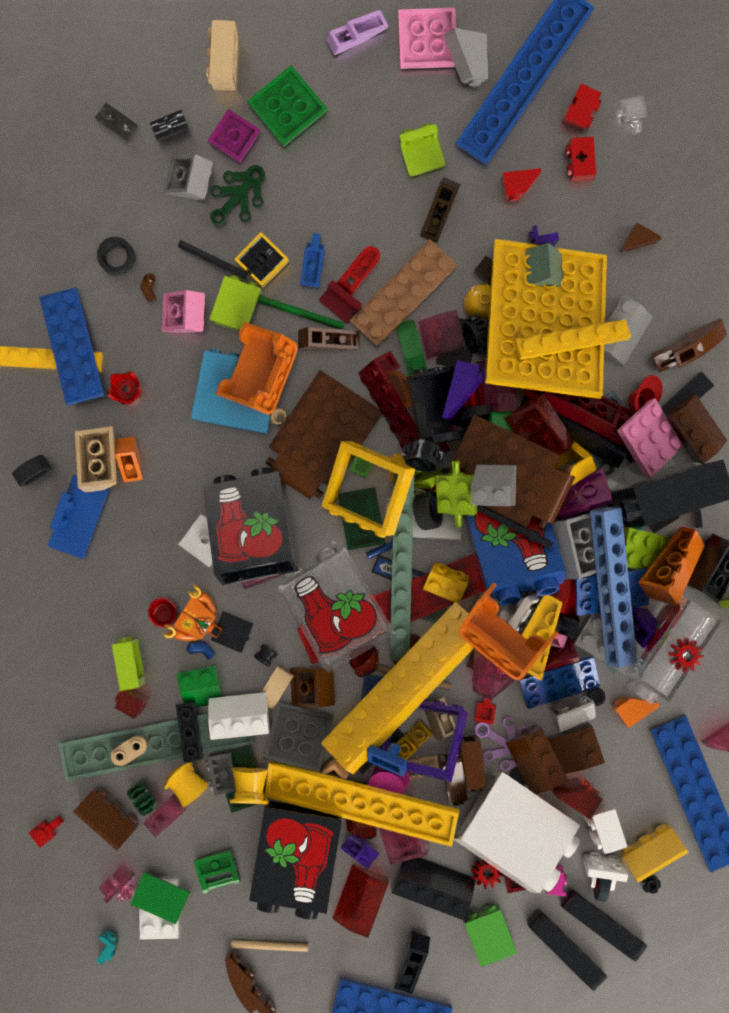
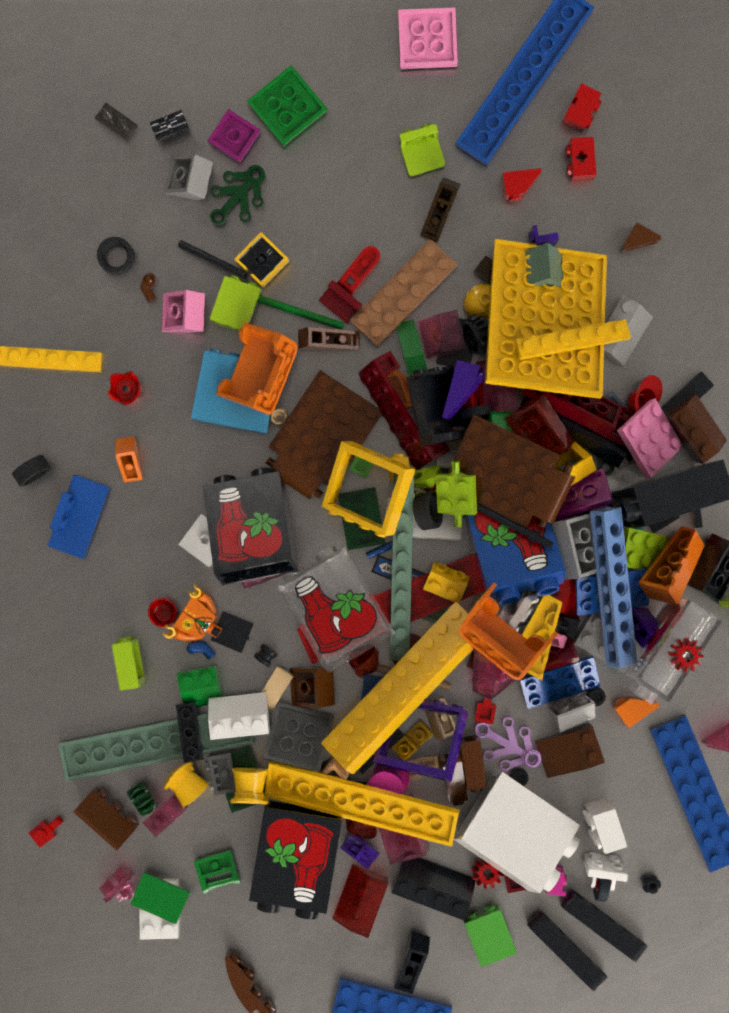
(71, 346): blue plate -> none
(95, 459): tan slope -> none
(108, 952): teal bracket -> none
(128, 750): tan plate -> none
(131, 702): clear red brick -> none
(223, 55): tan brick -> none
(269, 945): tan bar -> none
(312, 263): blue hinge -> none
(356, 32): lavender slope -> none
(388, 759): blue tile -> none
(423, 455): black gear -> none
(469, 55): light grey slope -> none
(494, 485): light grey slope -> none
(536, 761): reddish brown slope -> none
(579, 795): clear red slope -> none
(632, 111): clear brick -> none
(653, 852): yellow slope -> none
(692, 347): reddish brown slope -> none

